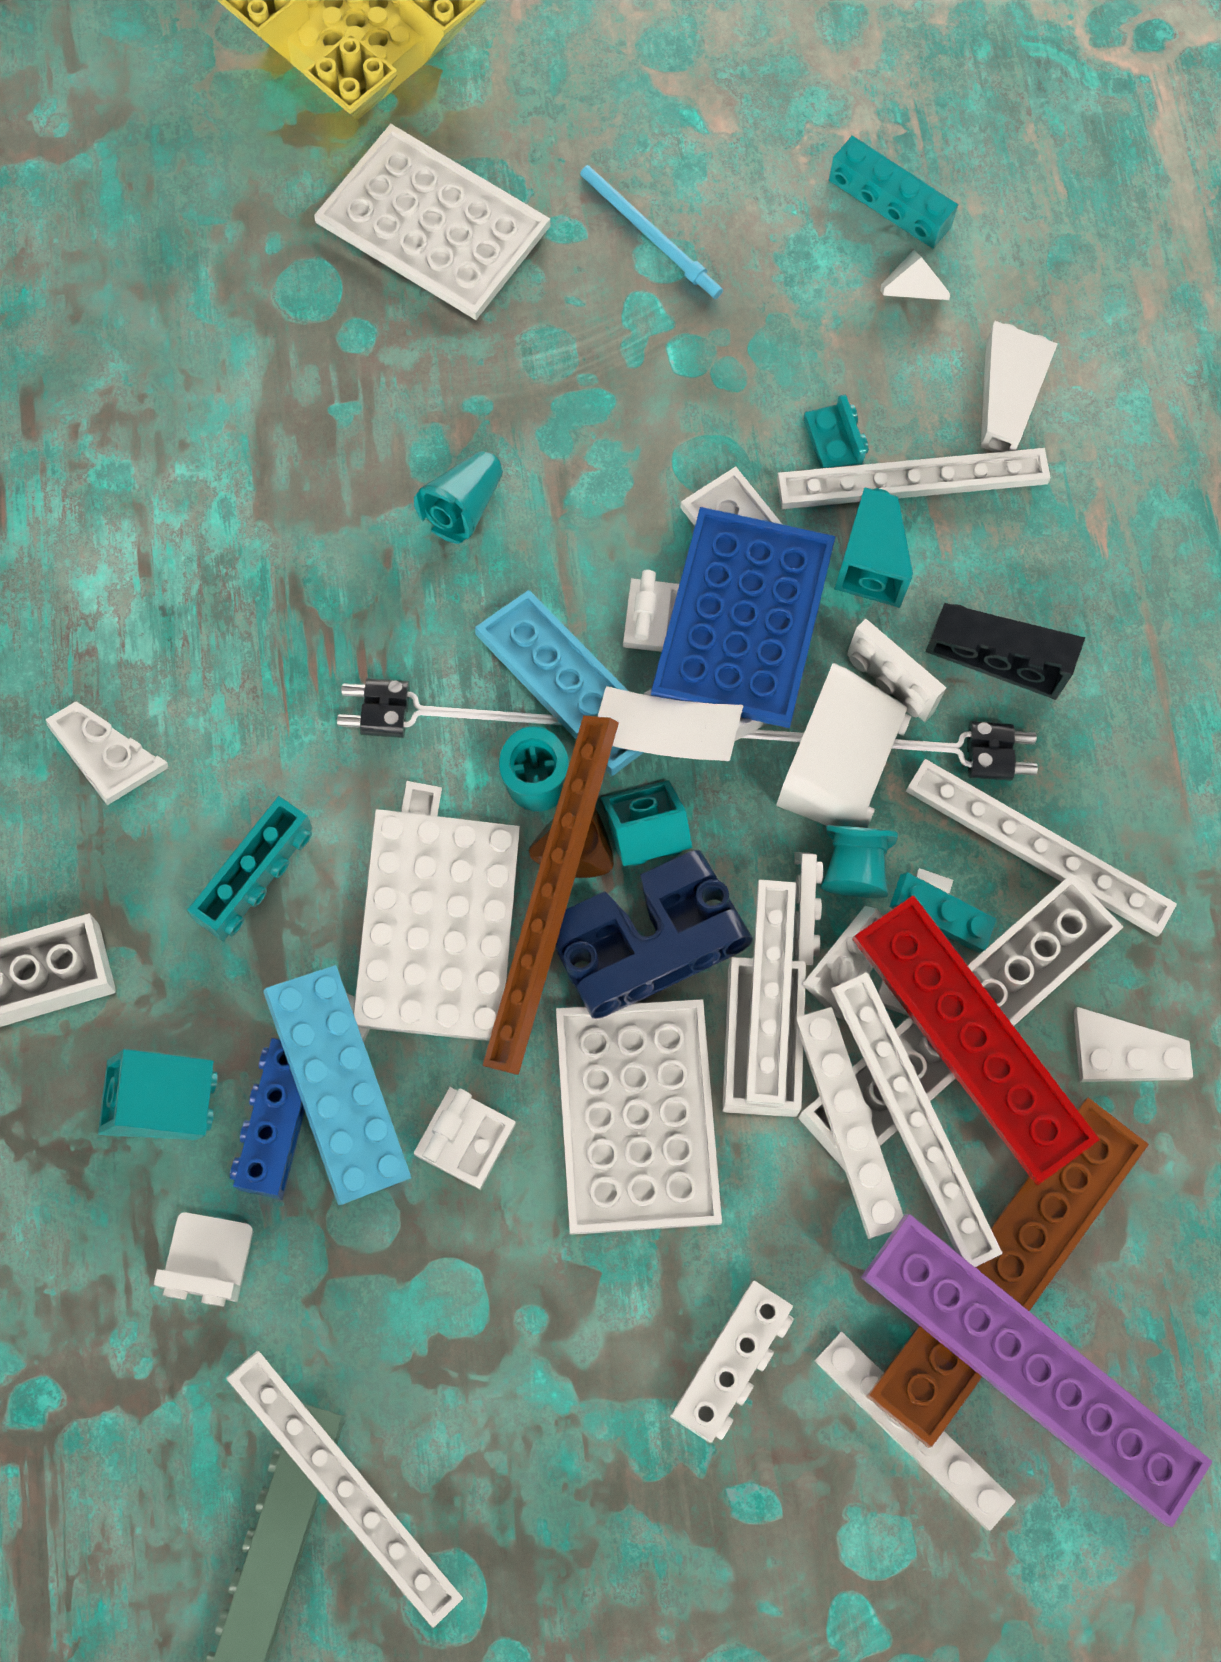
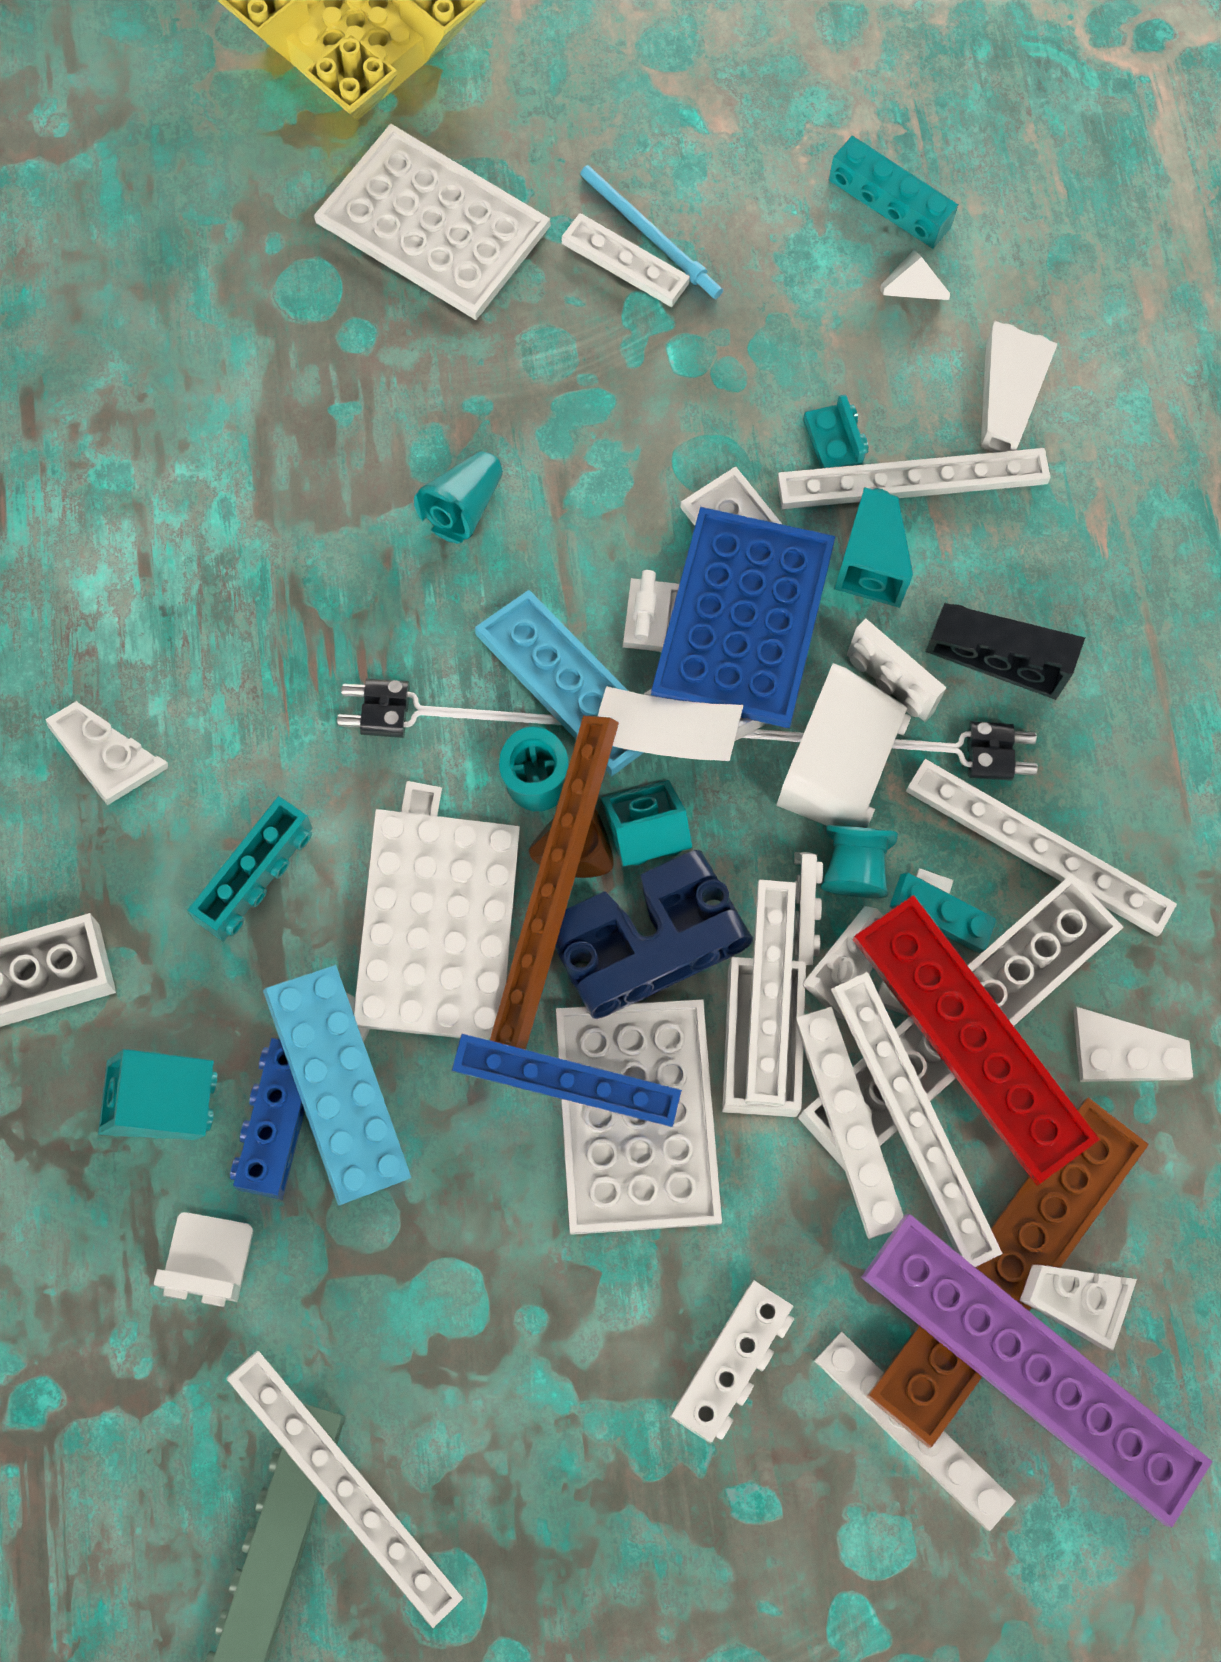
(465, 1138): white plate -> none
(566, 1080): none -> blue plate
(625, 260): none -> white plate
(1080, 1301): none -> white wing

